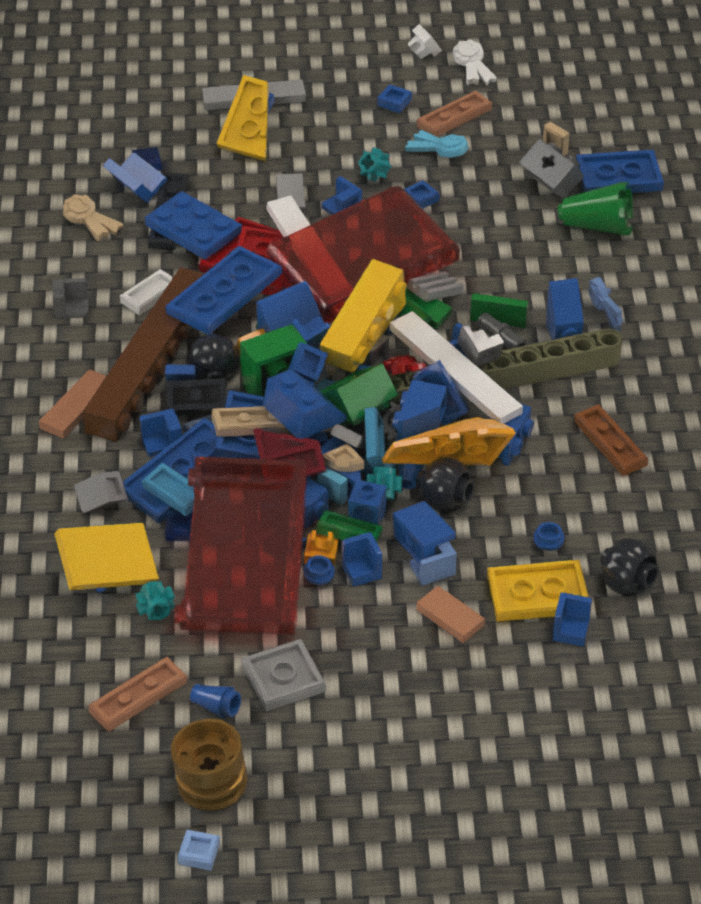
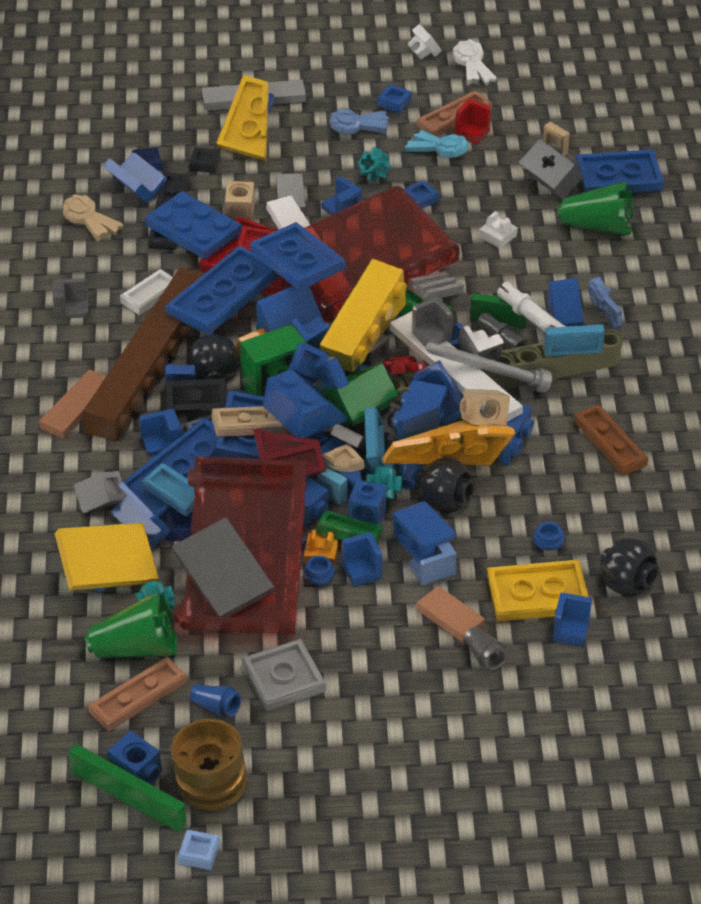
(127, 787): none -> green tile
(135, 510): none -> panel
(135, 631): none -> green cone
(136, 757): none -> blue brick
(204, 160): none -> black tile
(223, 569): none -> dark grey tile
(240, 200): none -> tan brick
(298, 256): none -> blue plate
(330, 372): none -> blue tile
(350, 123): none -> medium blue piece
(432, 321): none -> flat silver panel
(473, 121): none -> red panel
(486, 649): none -> flat silver cone
(495, 408): none -> tan brick
(498, 231): none -> white tile
(524, 305): none -> white pin
(538, 379): none -> light grey piece
(574, 340): none -> dark azure tile

